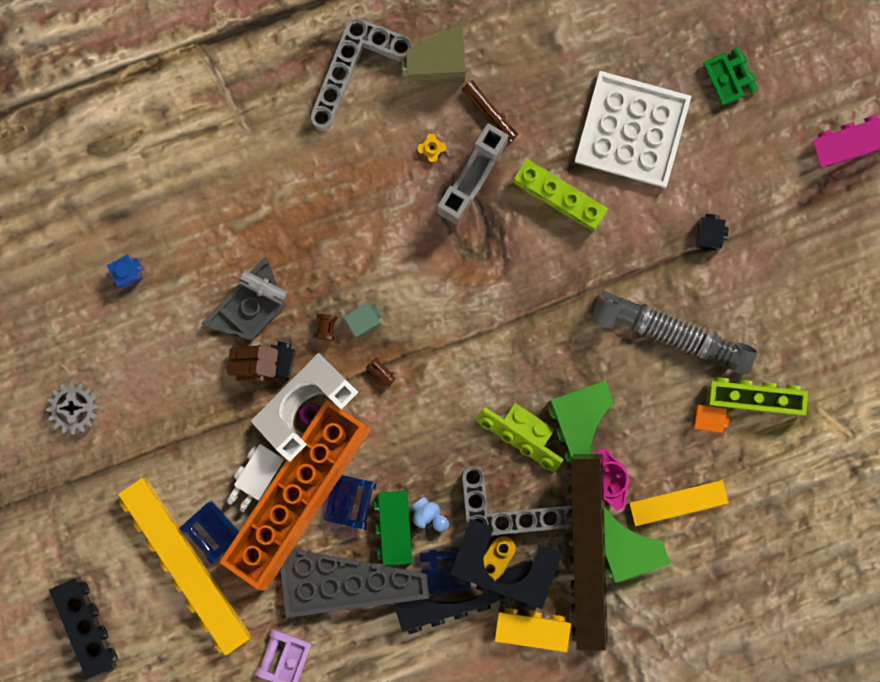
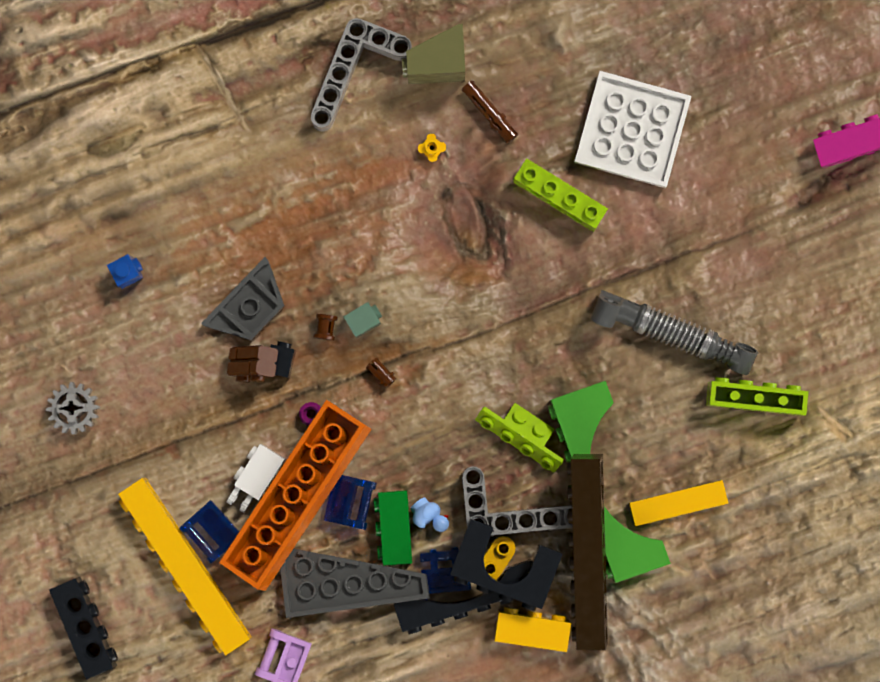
(262, 287): light grey pin -> none
(277, 417): white arch -> none
(462, 193): light grey arch -> none
(615, 480): dark pink hat -> none
(710, 419): orange brick -> none
(711, 232): black brick -> none
(723, 77): green plate -> none

